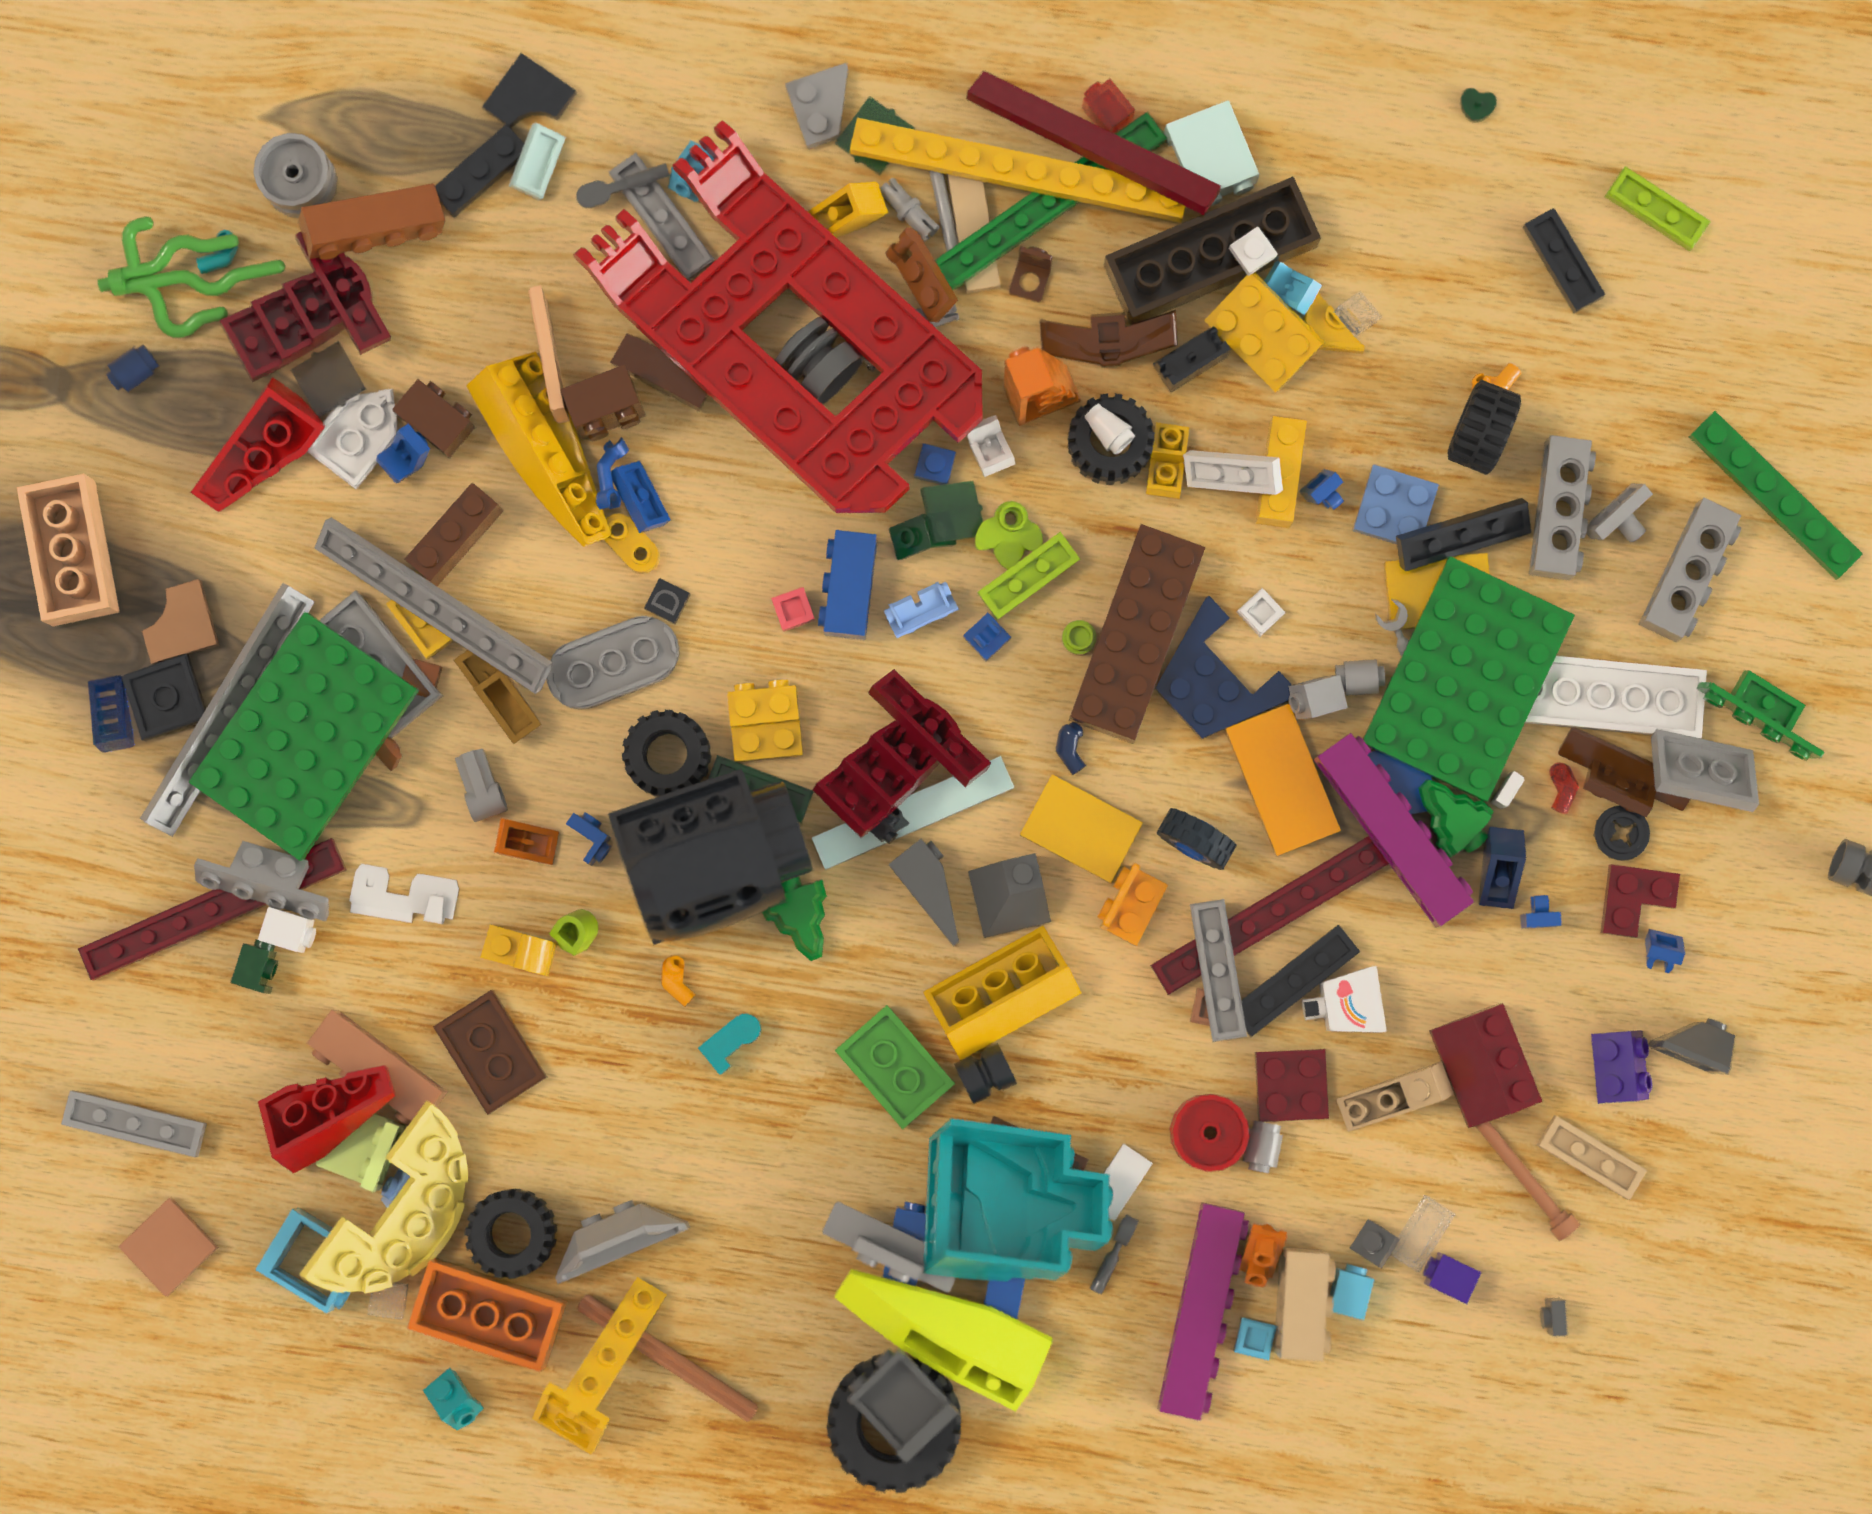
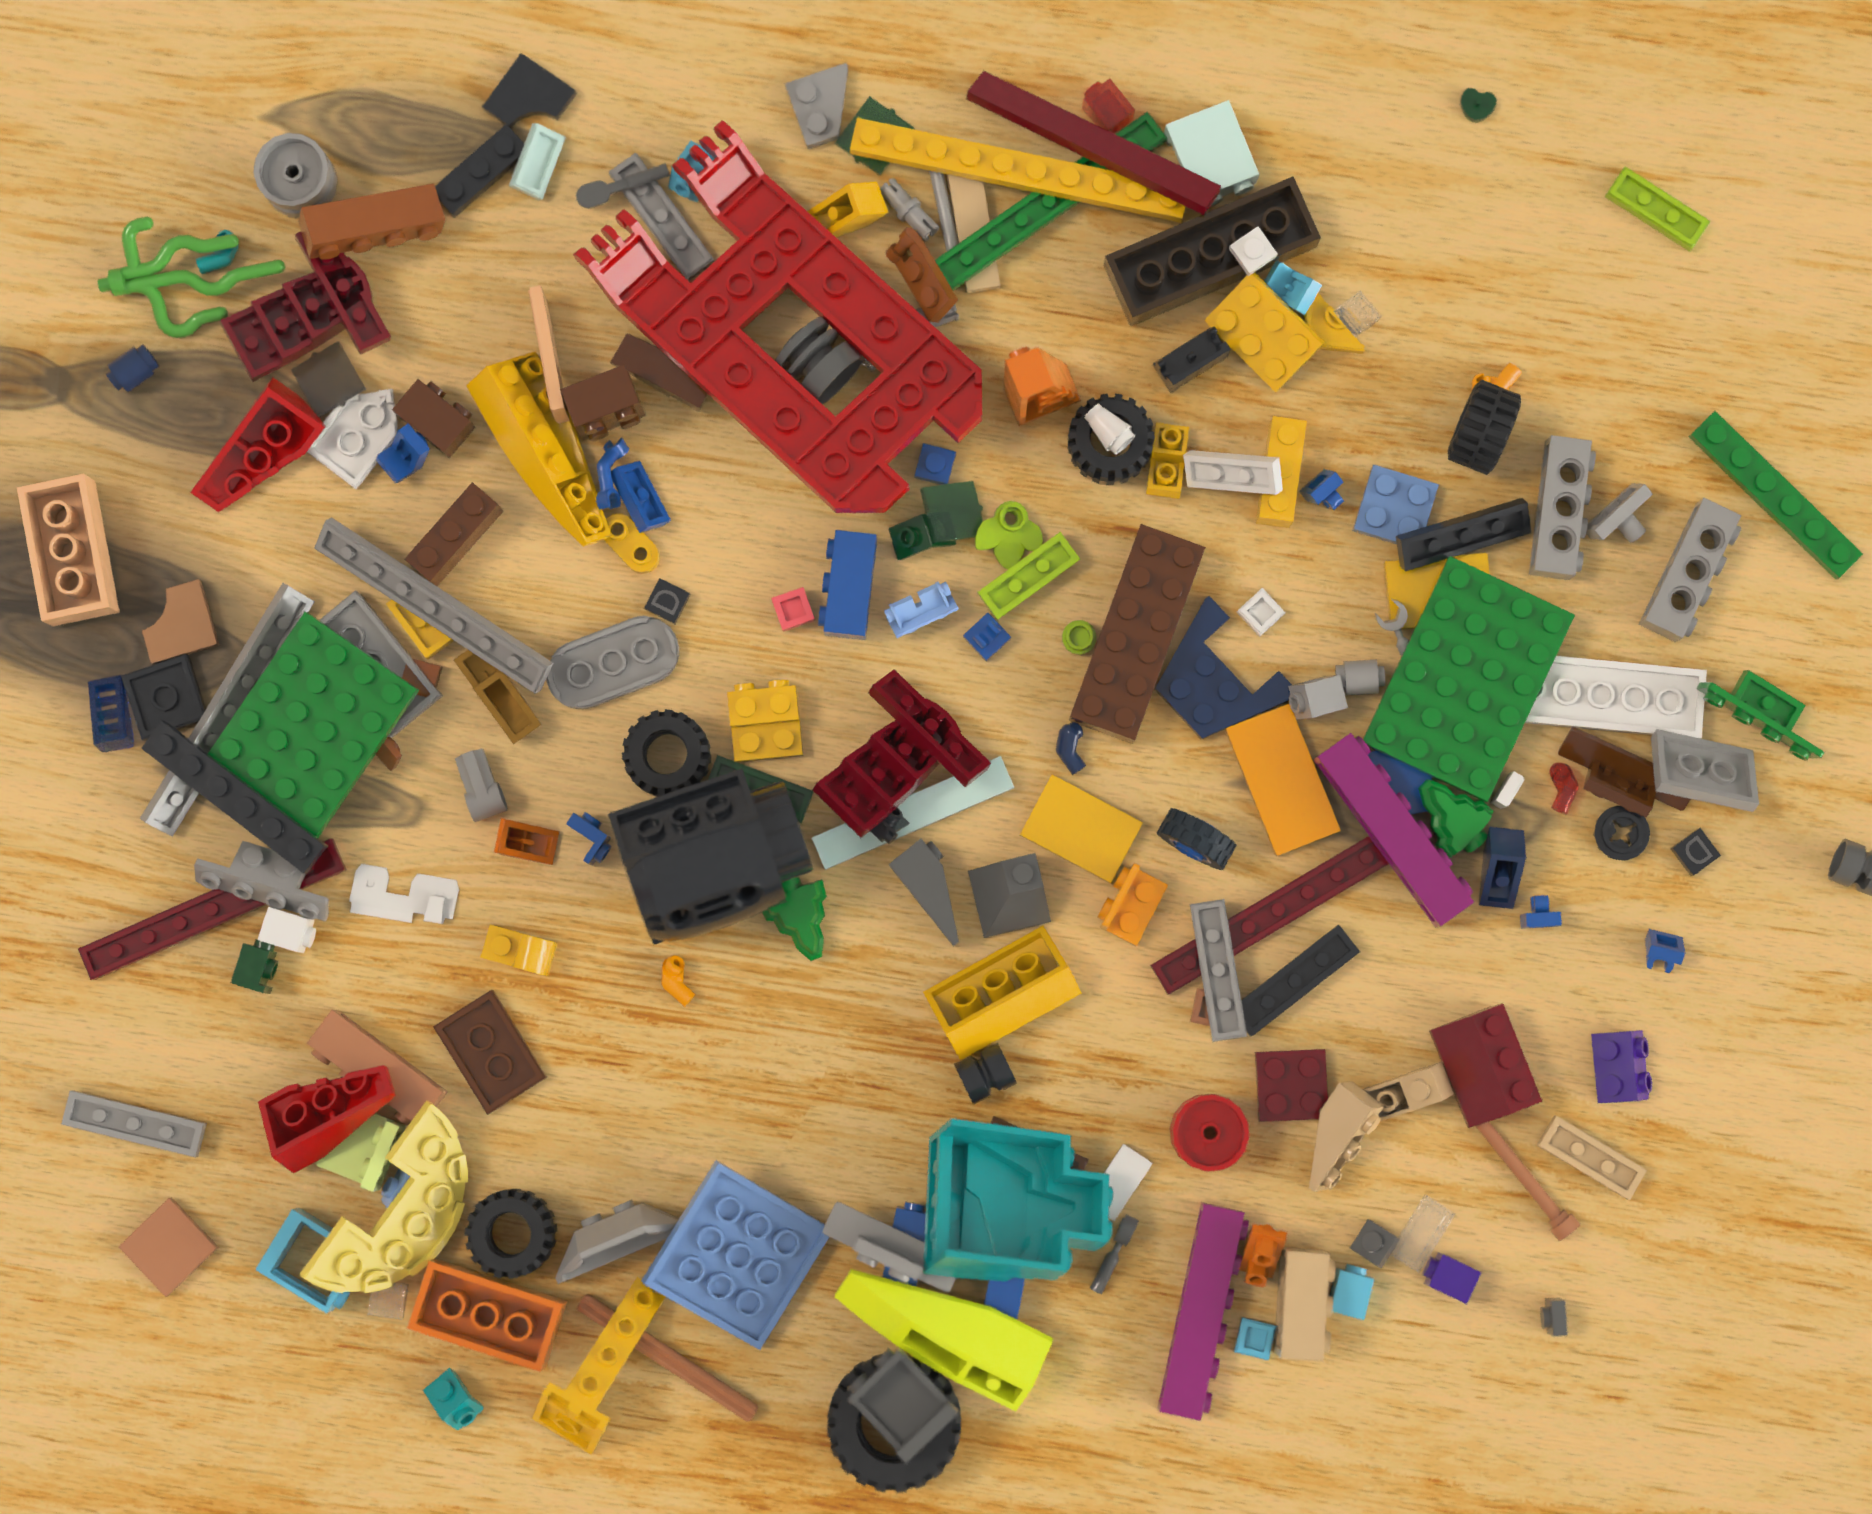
(234, 797): none -> black plate
(575, 931): lime plate -> none
(737, 1255): none -> medium blue plate
(739, 1031): teal leg -> none
(894, 1067): bright green plate -> none
(990, 446): white bracket -> none
(1033, 261): reddish brown bracket -> none
(1109, 339): reddish brown plate -> none
(1263, 1146): light grey brick -> none
(1341, 1127): none -> tan slope
(1349, 1003): white torso -> none
(1563, 260): black plate -> none
(1629, 889): dark red plate -> none
(1695, 852): none -> black tile
(1699, 1045): dark grey slope -> none

